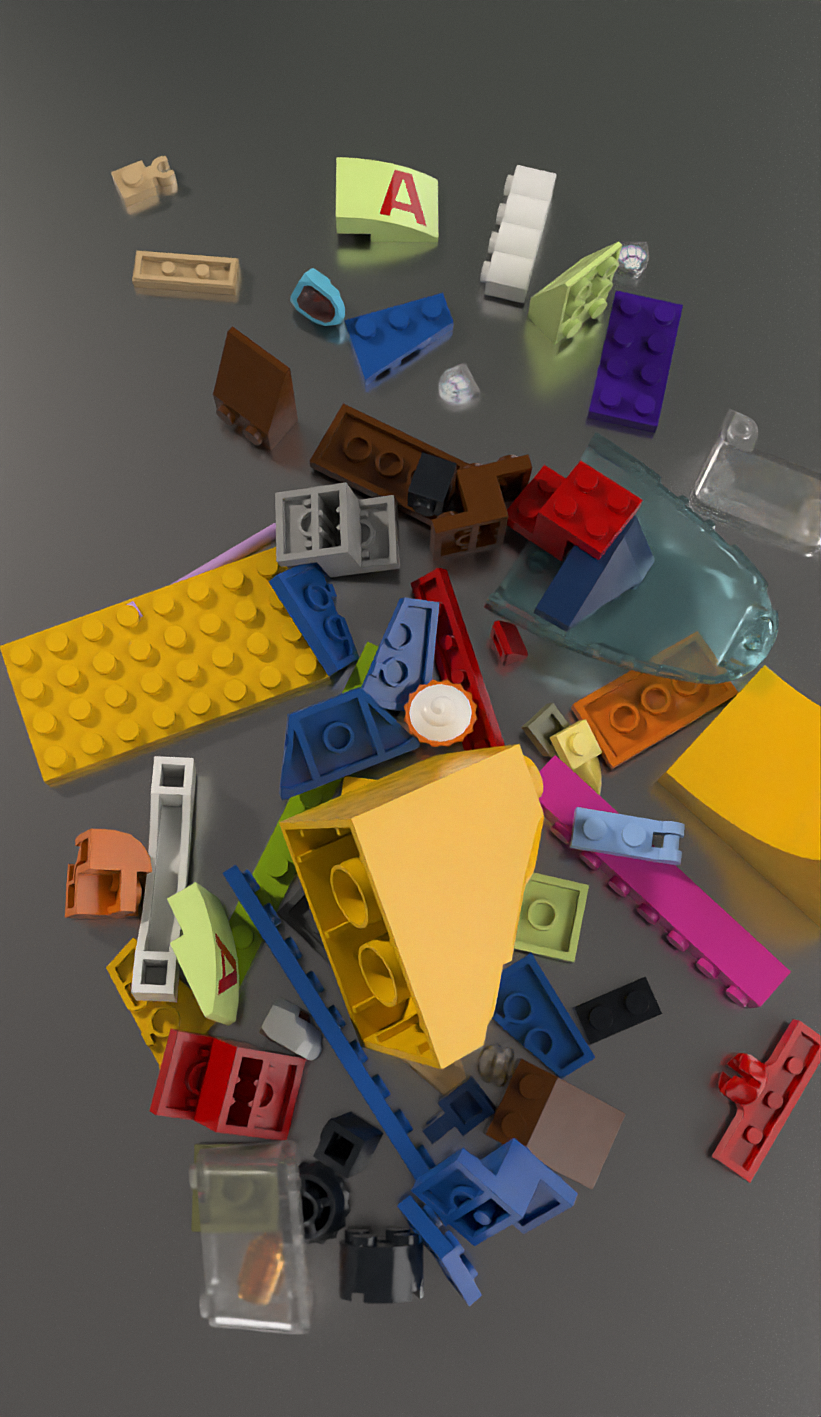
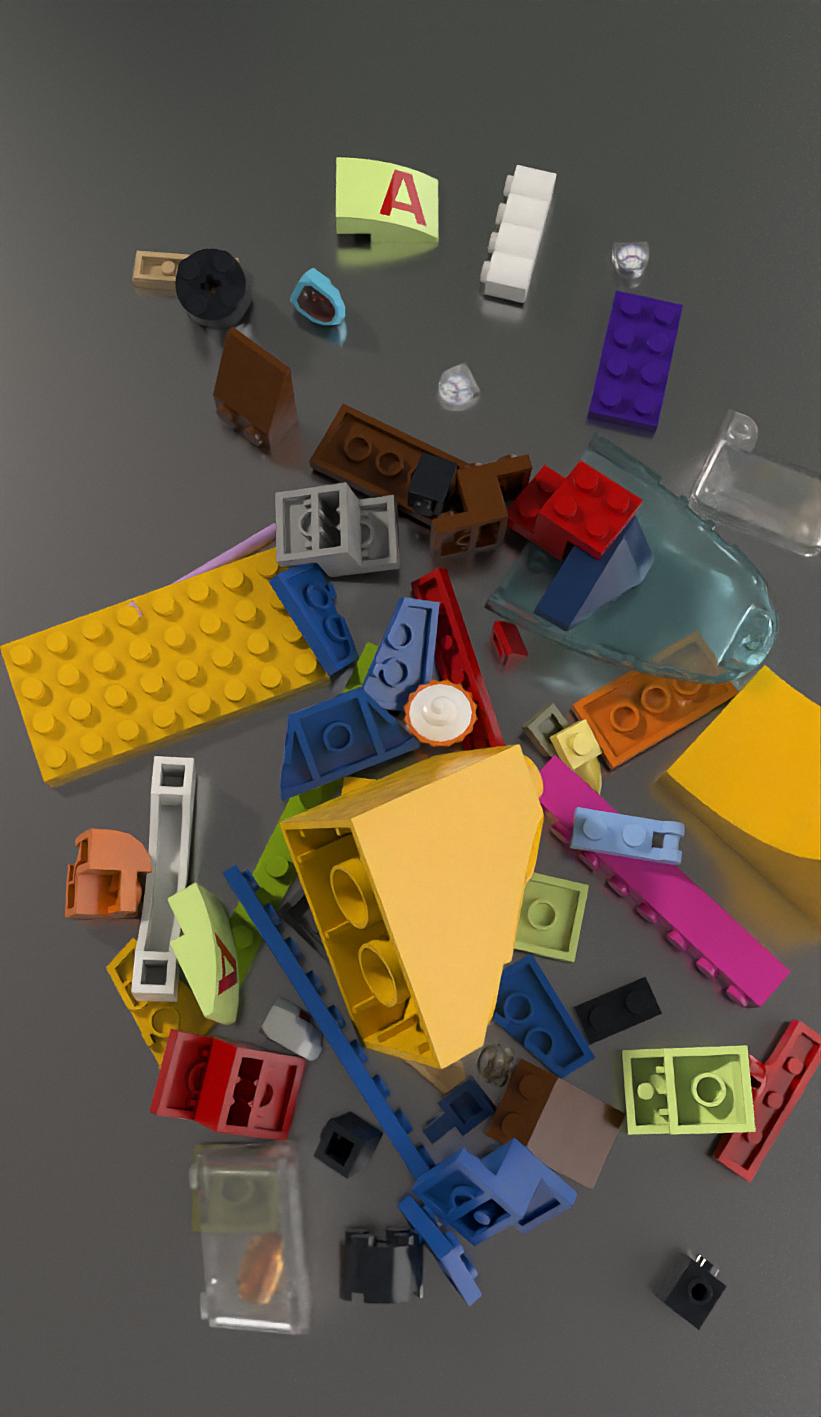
(139, 182): tan plate -> none
(197, 276): none -> black brick
(323, 1202): black piece -> none
(395, 332): blue wing -> none
(575, 295): yellowish green slope -> none
(688, 1090): none -> yellowish green slope
(692, 1289): none -> black brick

